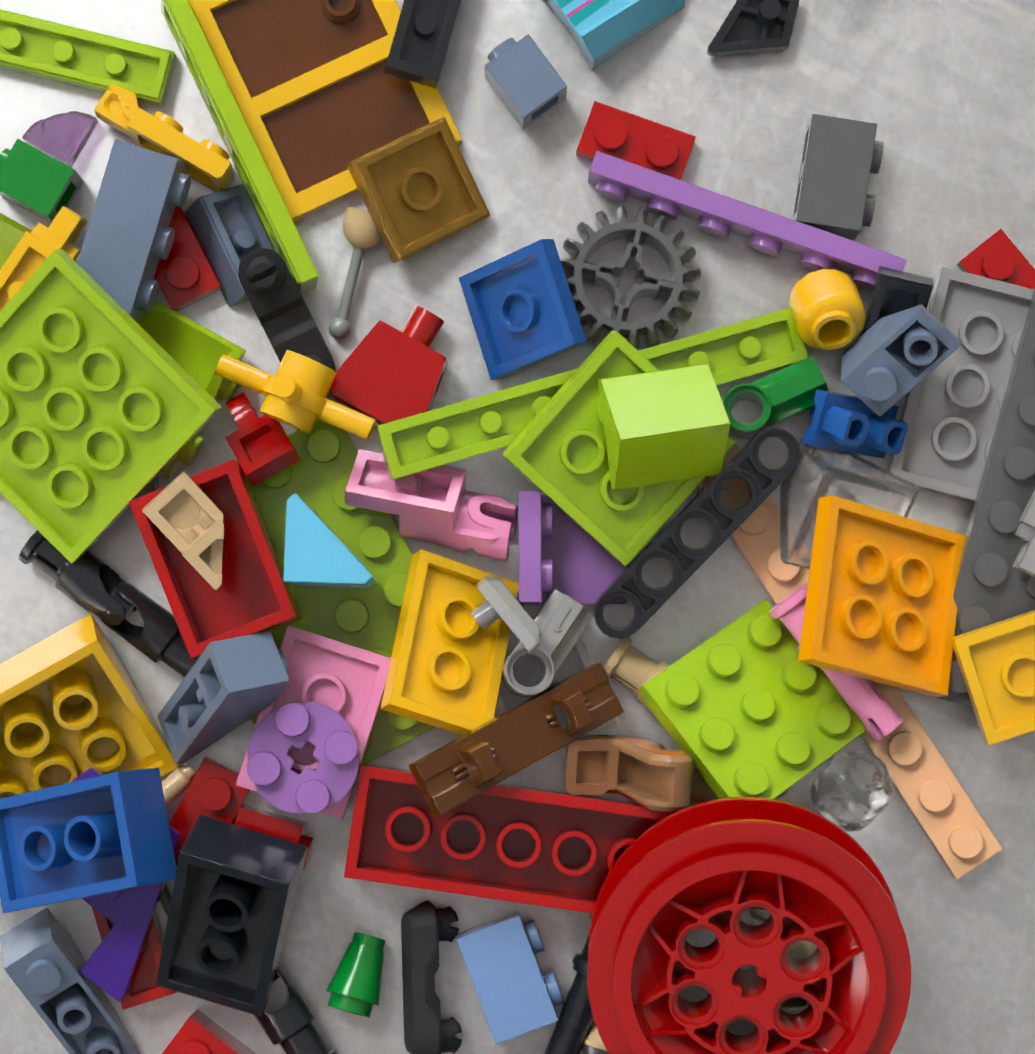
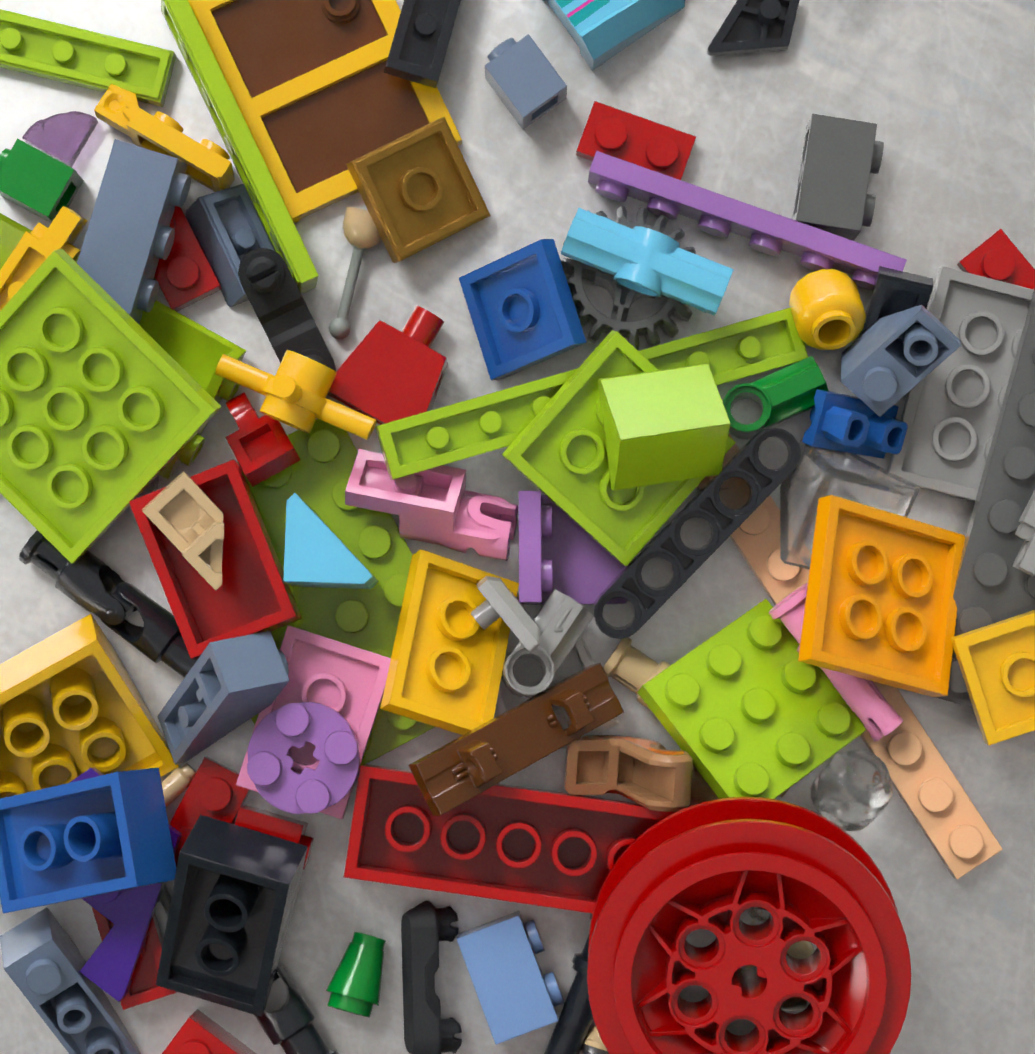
(646, 261): none -> medium azure piece

